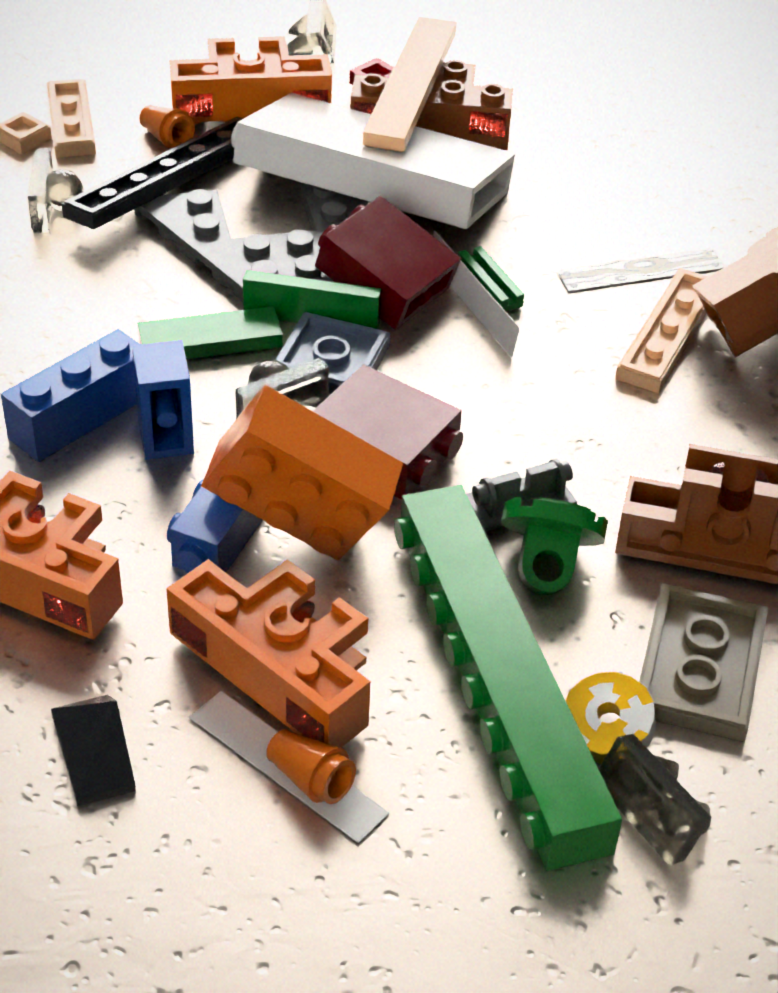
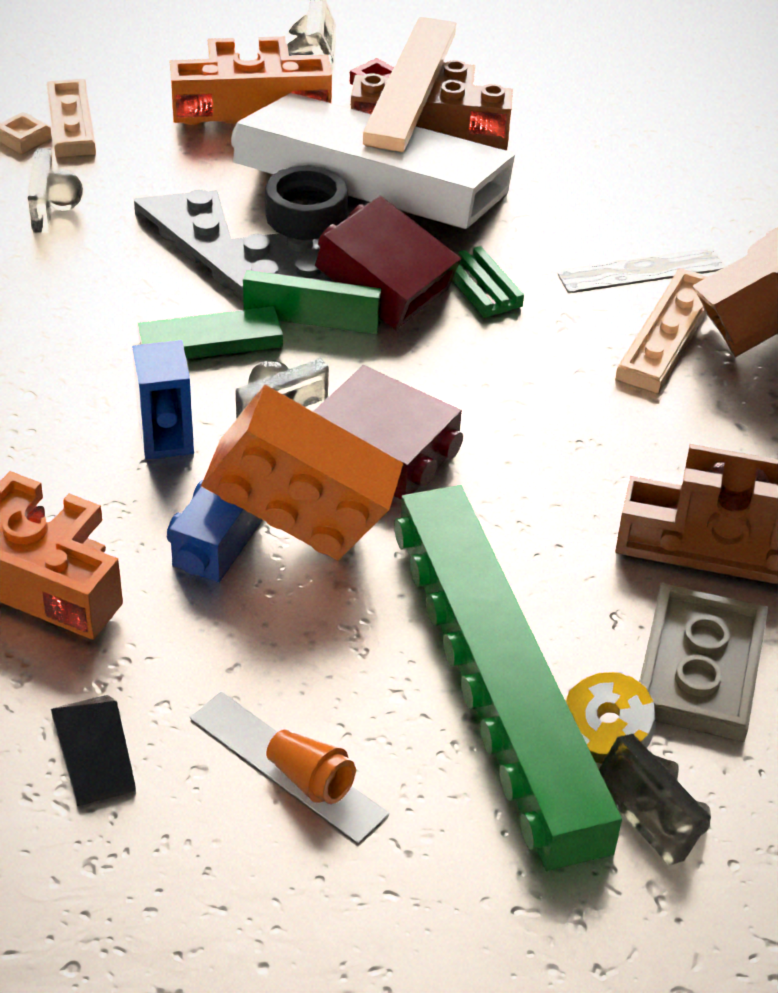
(71, 396): blue brick -> none
(152, 178): black tile -> none
(167, 124): orange cone -> none
(276, 649): orange piece -> none
(305, 183): none -> black tyre
(338, 343): sand blue tile -> none
(484, 306): white sticker -> none
(542, 480): dark grey hinge -> none
(555, 530): green tile -> none

